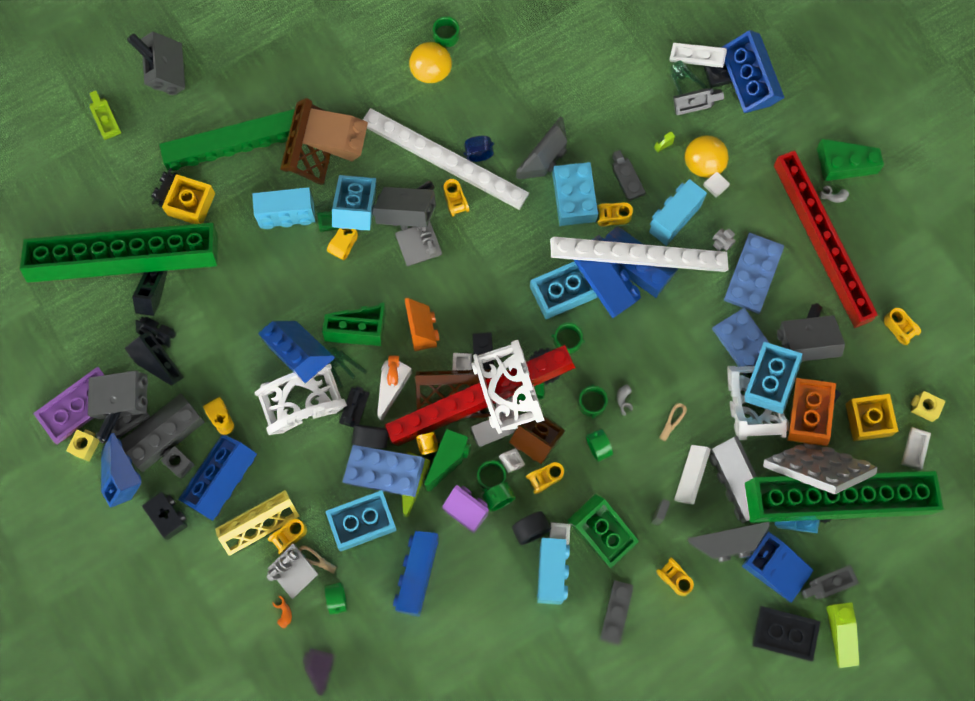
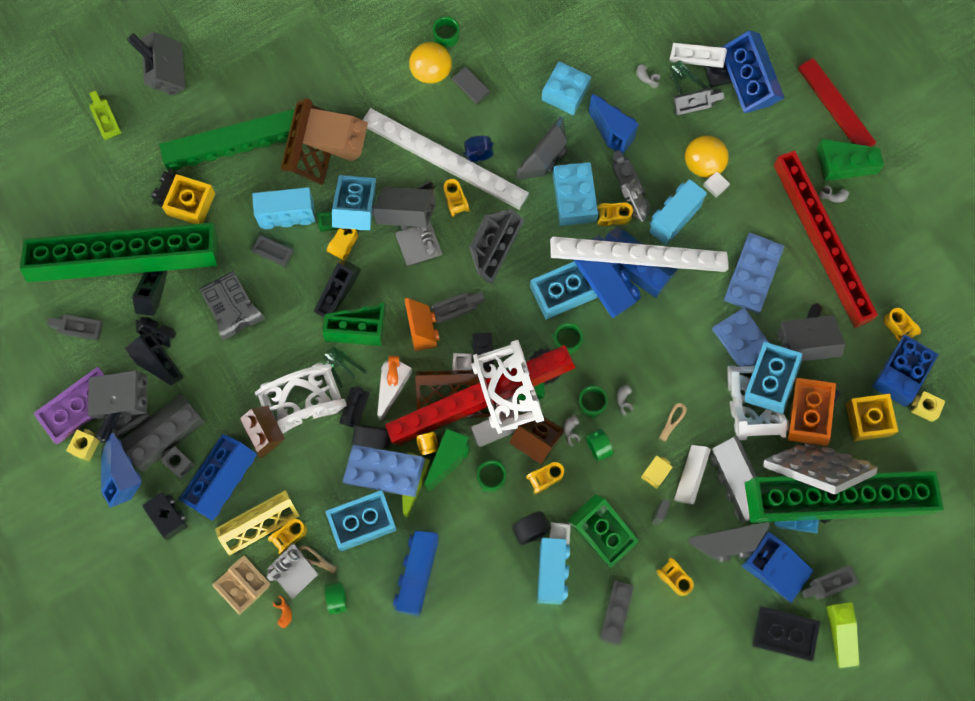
(77, 327): none -> dark grey hinge
(219, 416): yellow piece -> none
(230, 305): none -> dark grey piece
(241, 585): none -> tan slope
(262, 430): none -> reddish brown slope
(272, 251): none -> dark grey tile
(296, 348): blue slope -> none
(318, 668): clear purple slope -> none
(337, 288): none -> black slope
(457, 306): none -> dark grey hinge
(466, 508): medium lavender slope -> none
(471, 85): none -> dark grey tile
(494, 242): none -> dark grey wedge
(499, 496): green piece -> none
(511, 460): white tile -> none
(566, 88): none -> medium azure brick
(568, 427): none -> light grey arm
(612, 124): none -> blue slope
(634, 192): none -> light grey hinge
(642, 75): none -> light grey arm
(657, 471): none -> light yellow brick
(669, 139): lime tile -> none
(723, 239): light grey gear -> none
(835, 104): none -> red tile
(905, 371): none -> blue slope
(916, 448): white tile -> none

